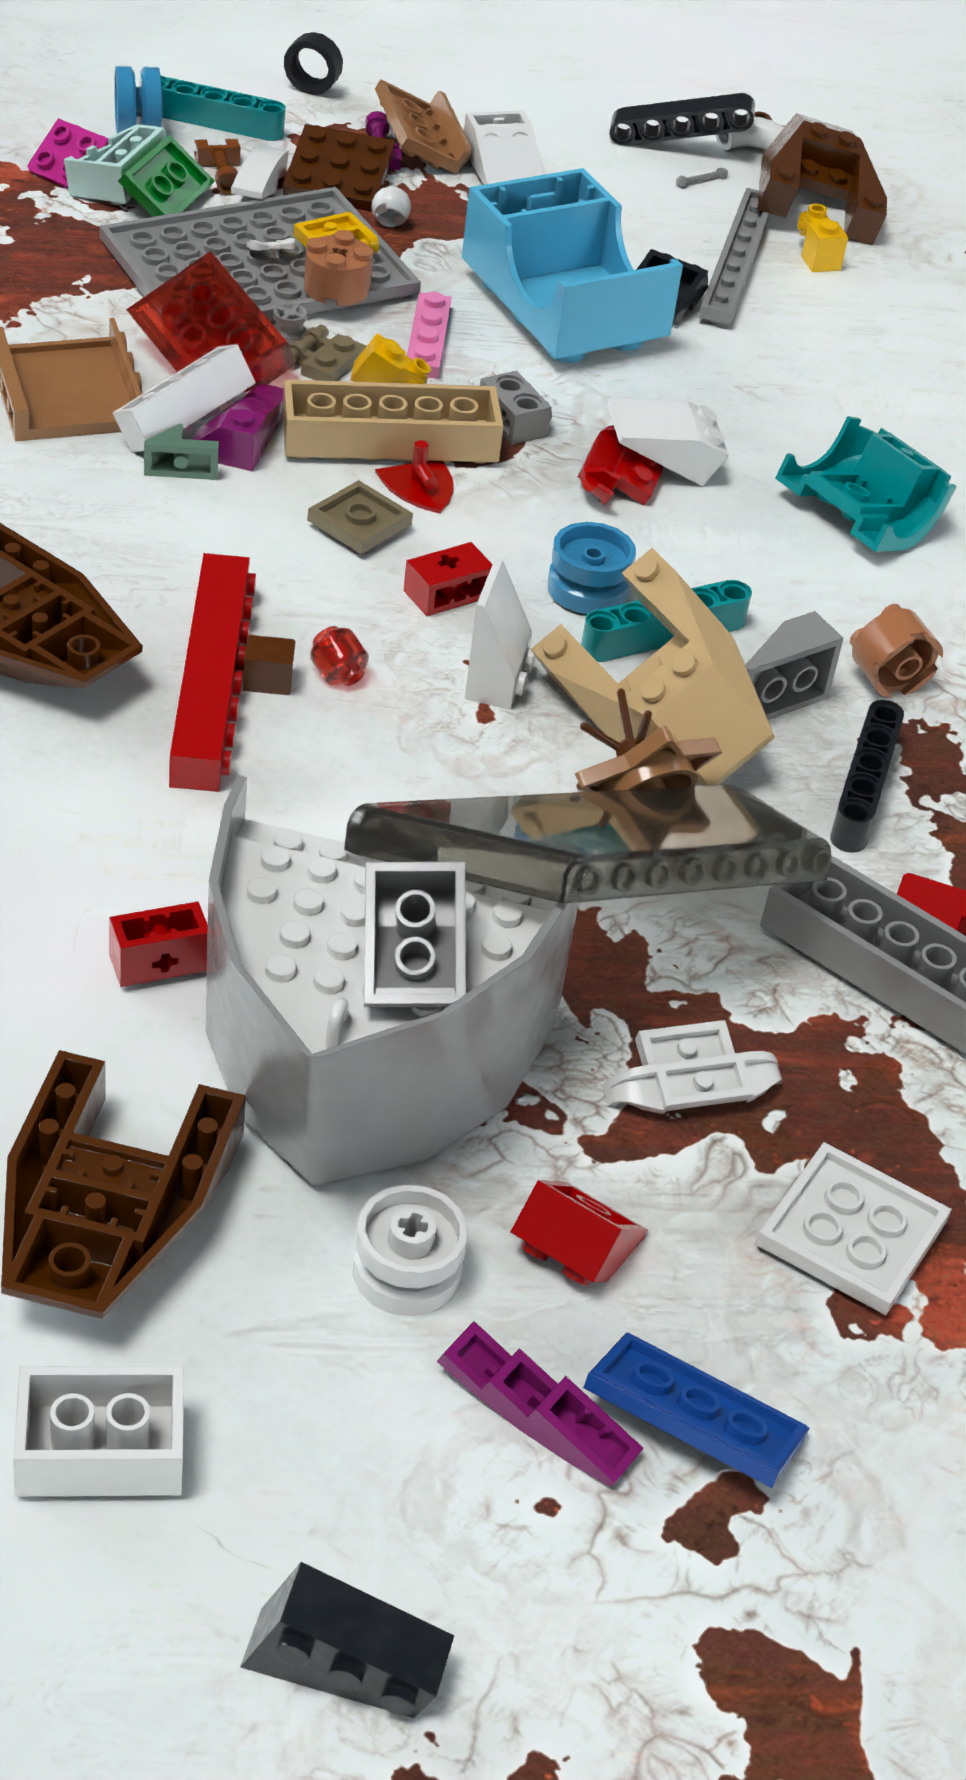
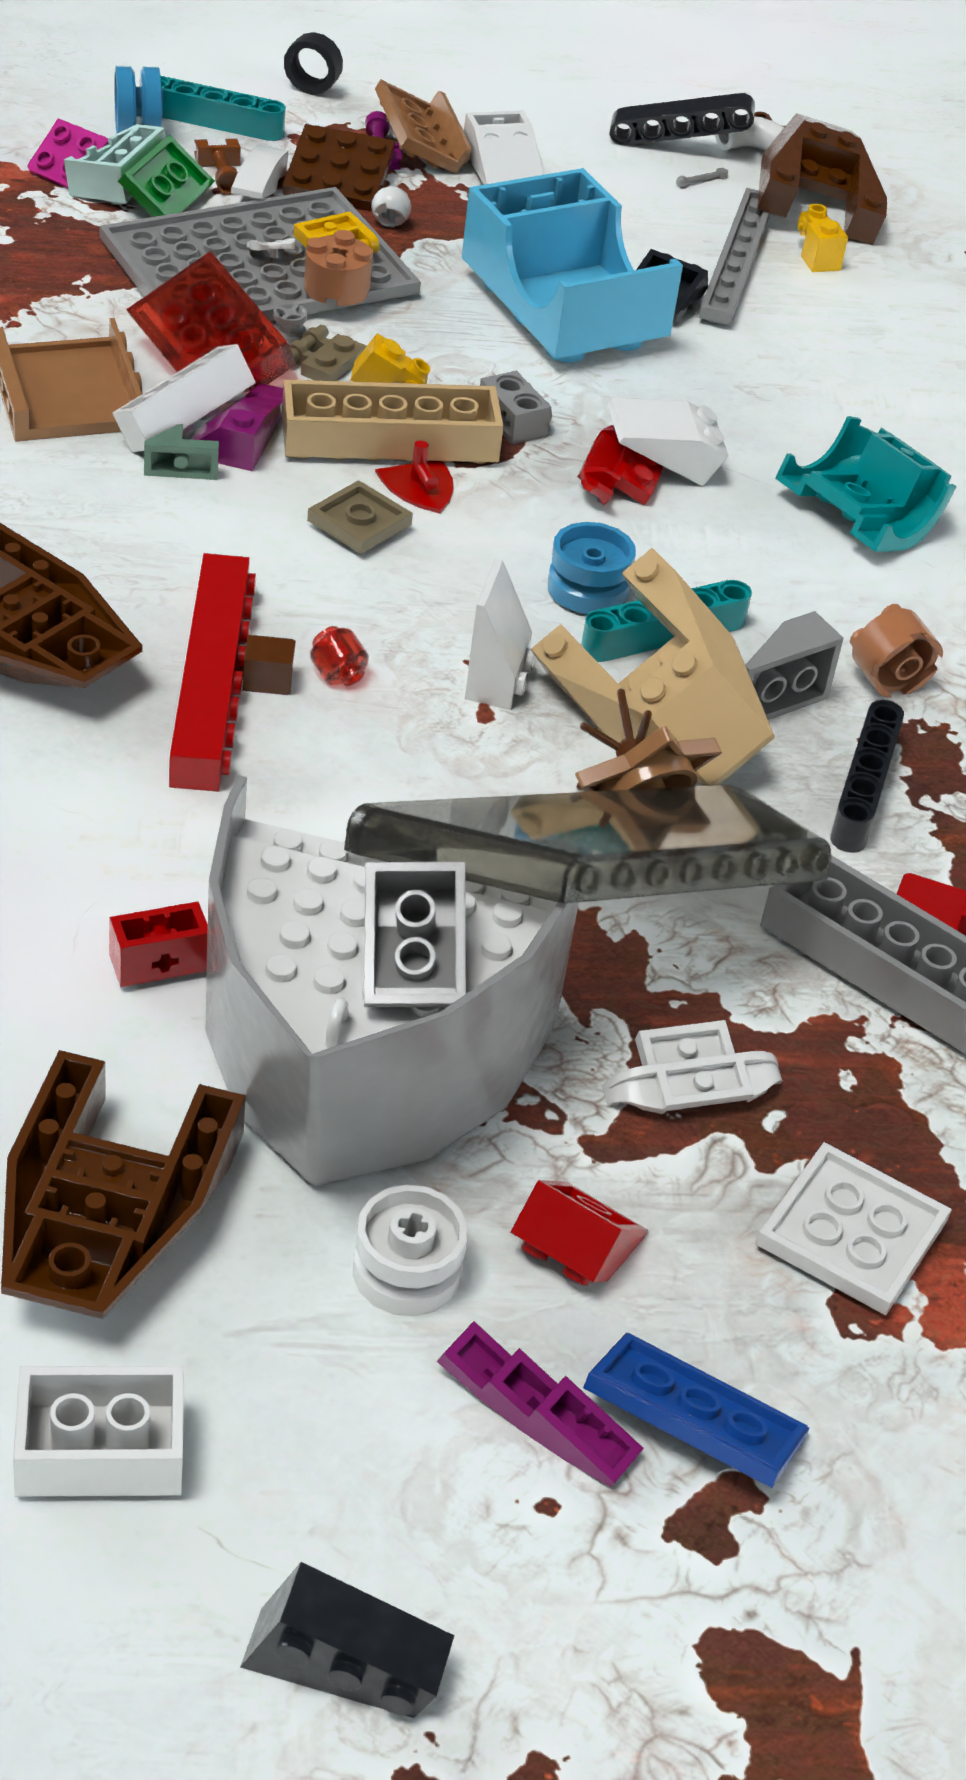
(430, 330): bright pink plate -> none
(446, 578): red brick -> none

